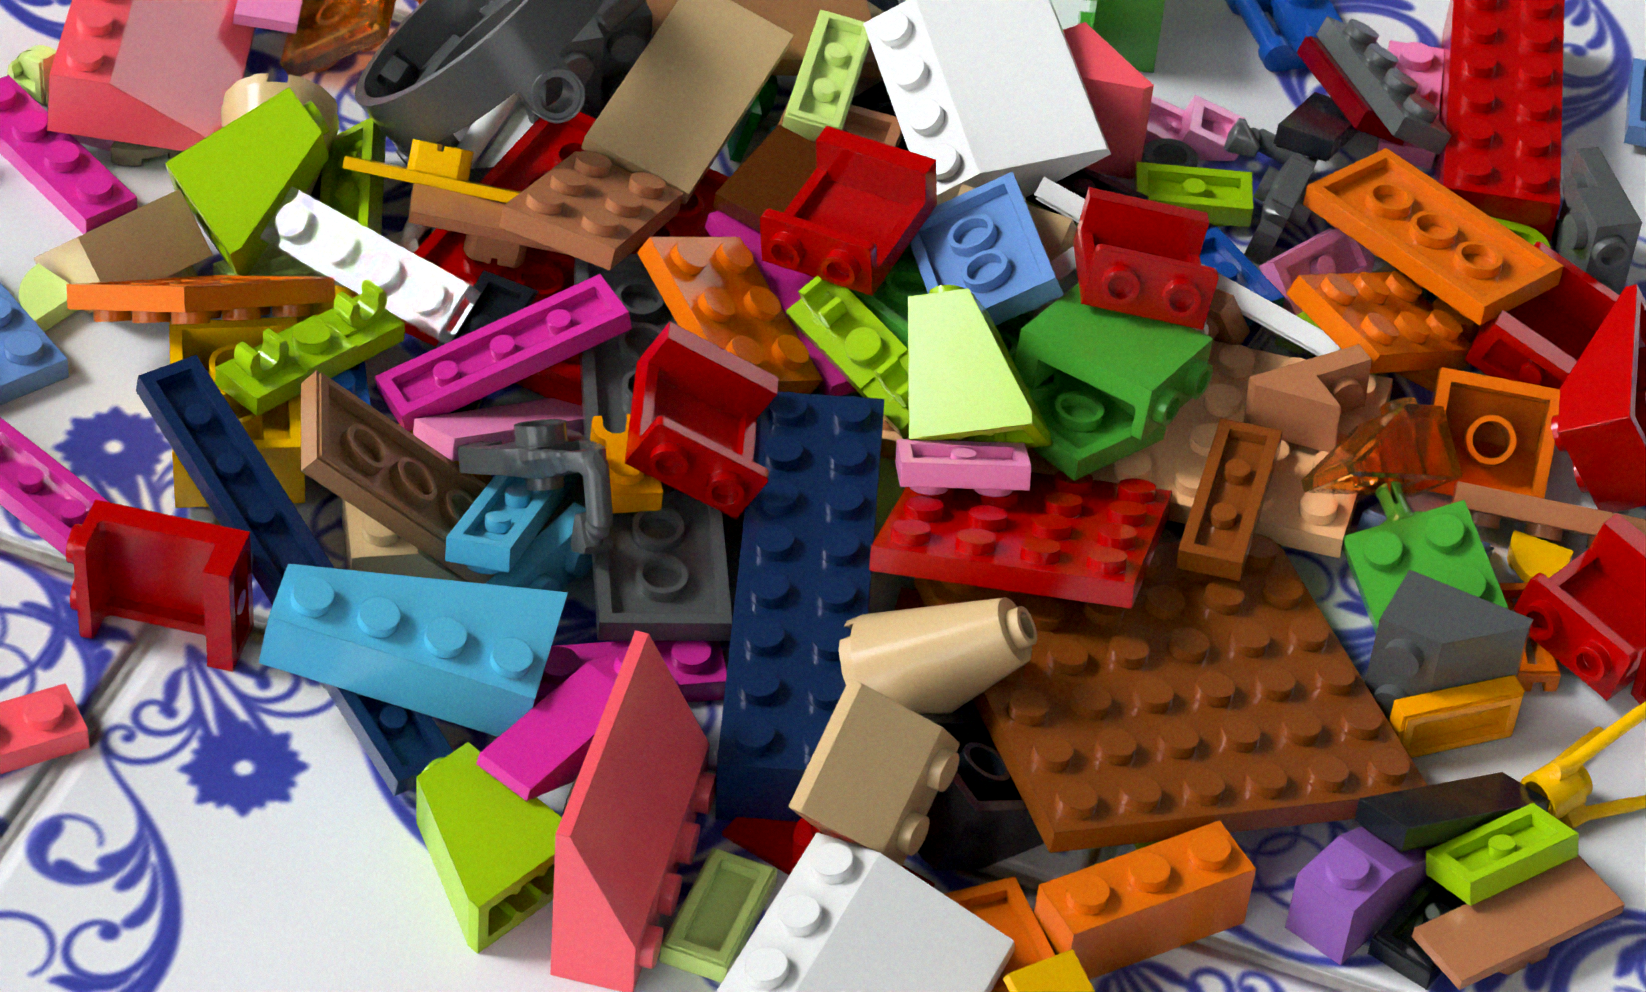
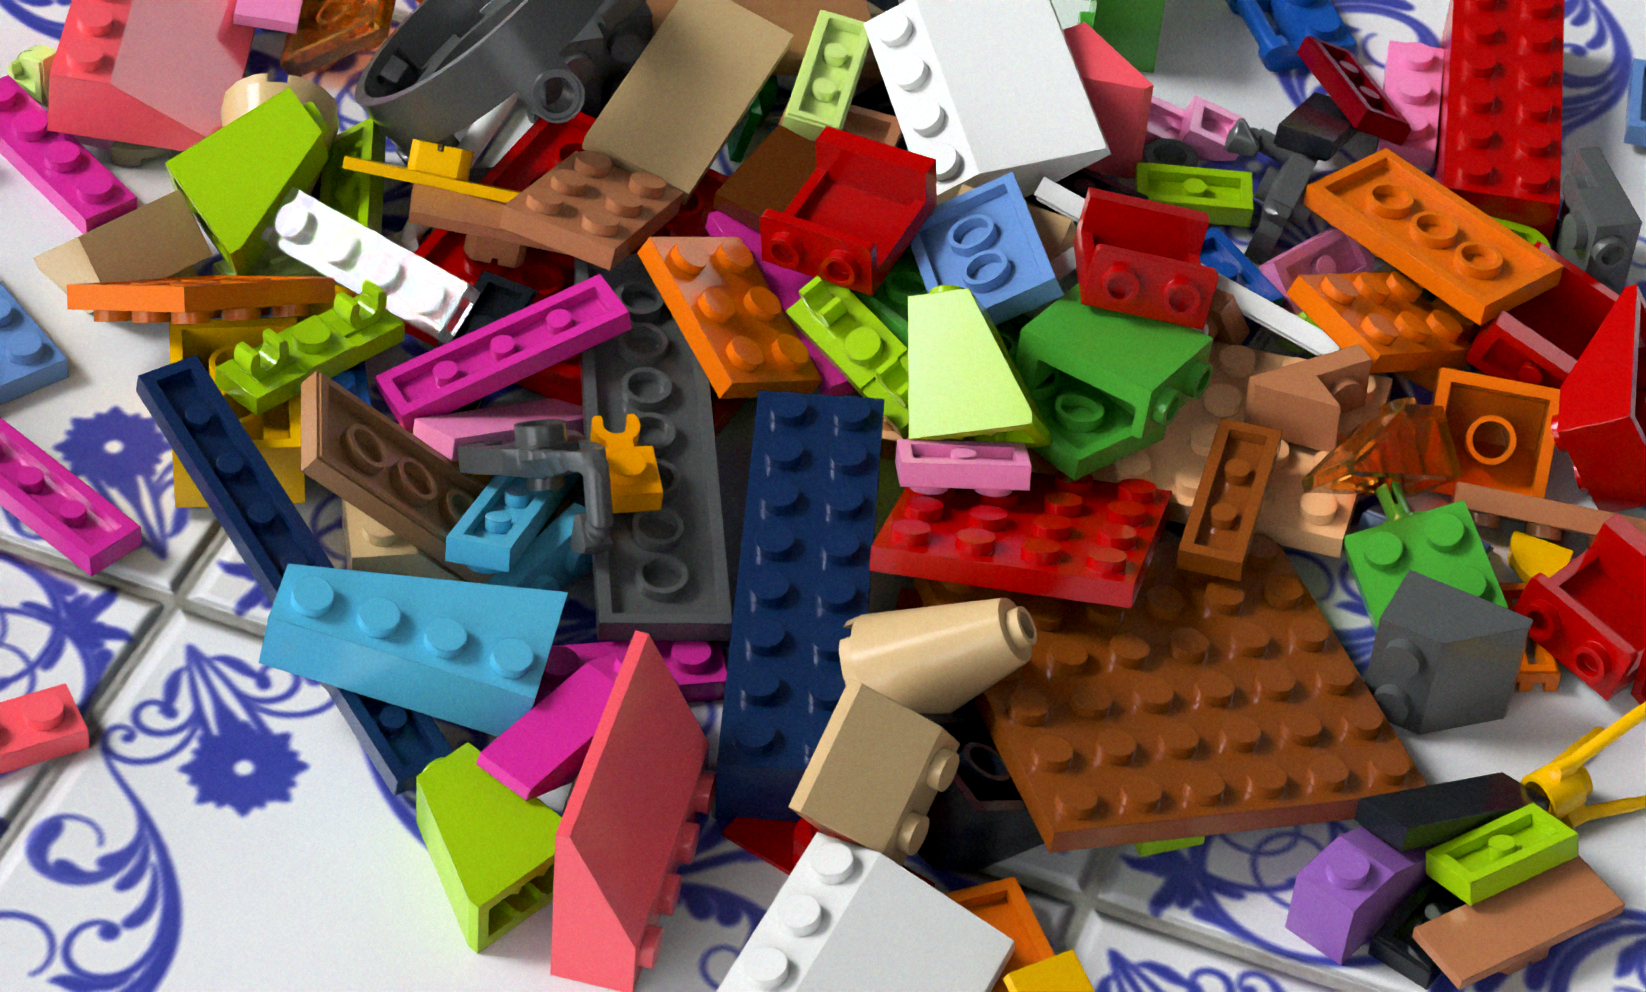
(44, 297): yellowish green tile -> none
(163, 575): red panel -> none
(699, 419): red panel -> none
(718, 915): yellowish green tile -> none
(1147, 900): orange brick -> none
(1383, 84): dark grey plate -> none
(1457, 716): light orange tile -> none

